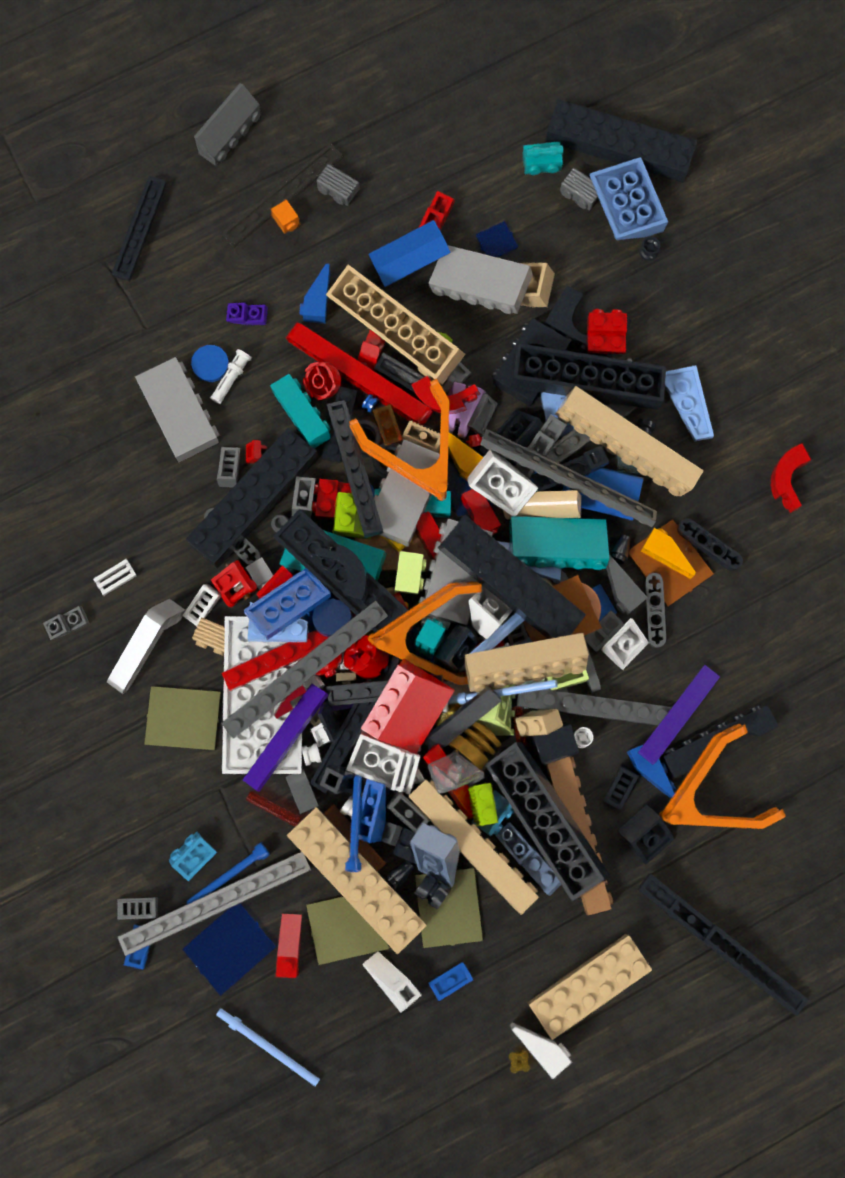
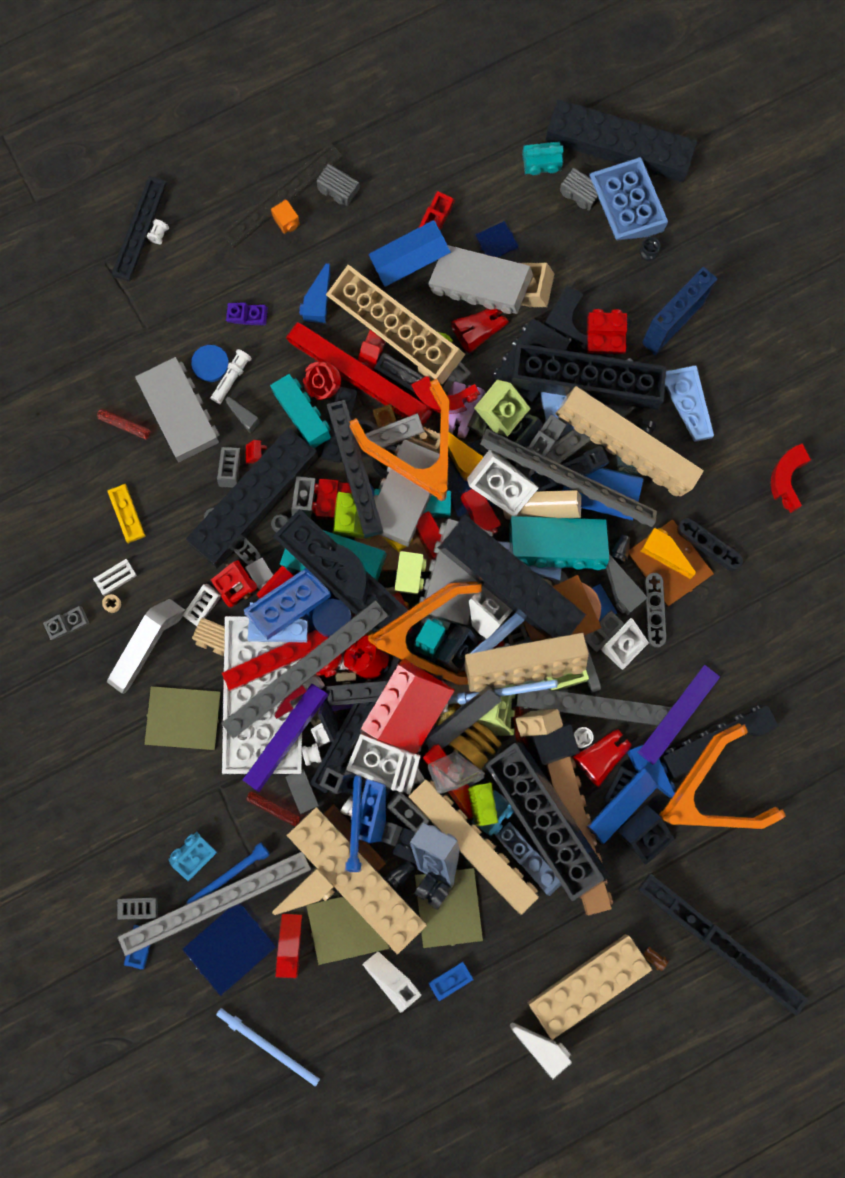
(113, 598): none -> tan bush
(123, 423): none -> clear red axle
(126, 513): none -> yellow tile
(157, 231): none -> white bush
(227, 125): dark grey slope -> none
(247, 418): none -> dark grey slope
(310, 891): none -> tan slope
(370, 403): blue bush -> none
(396, 431): none -> light grey tile
(474, 440): red plate -> none
(478, 327): none -> red piece
(502, 407): none -> yellowish green brick
(524, 1066): clear yellow plate -> none
(602, 757): none -> red piece
(622, 806): none -> blue slope
(655, 959): none -> reddish brown pin
(679, 310): none -> dark blue window

